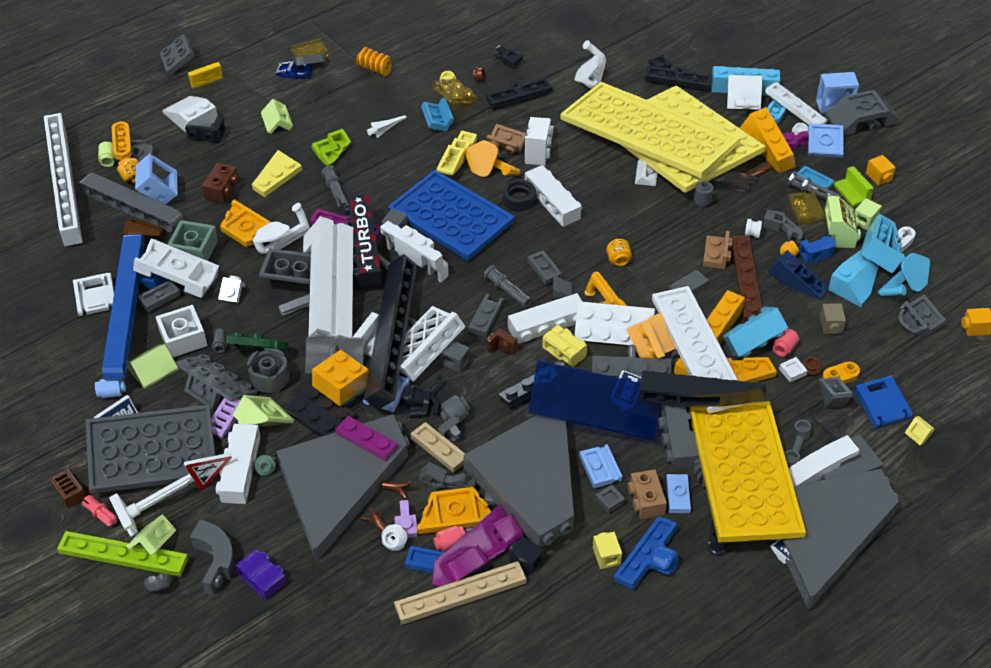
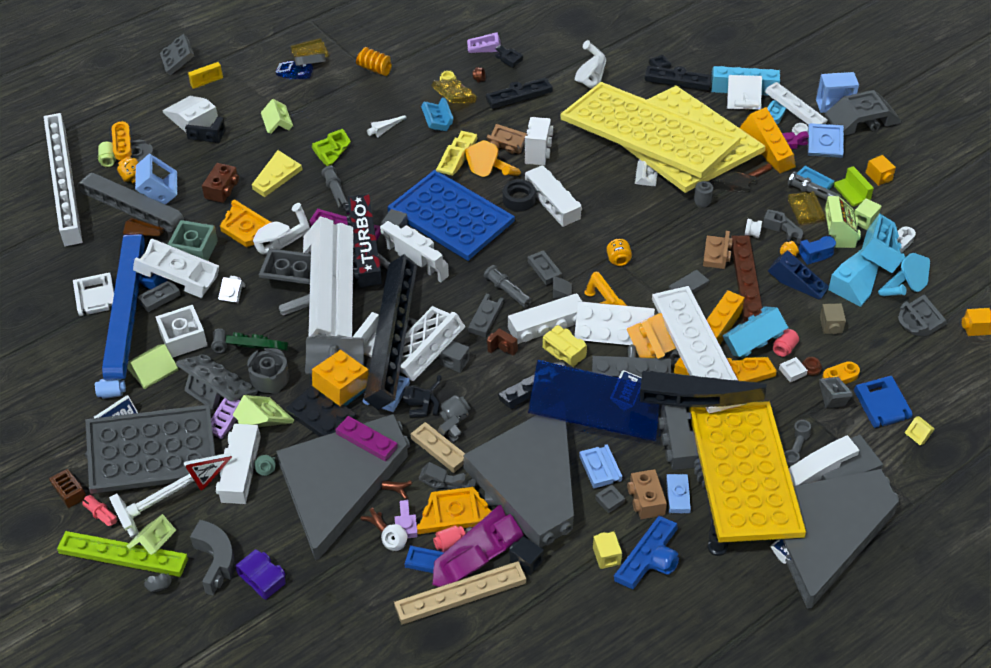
(484, 43): none -> lavender slope

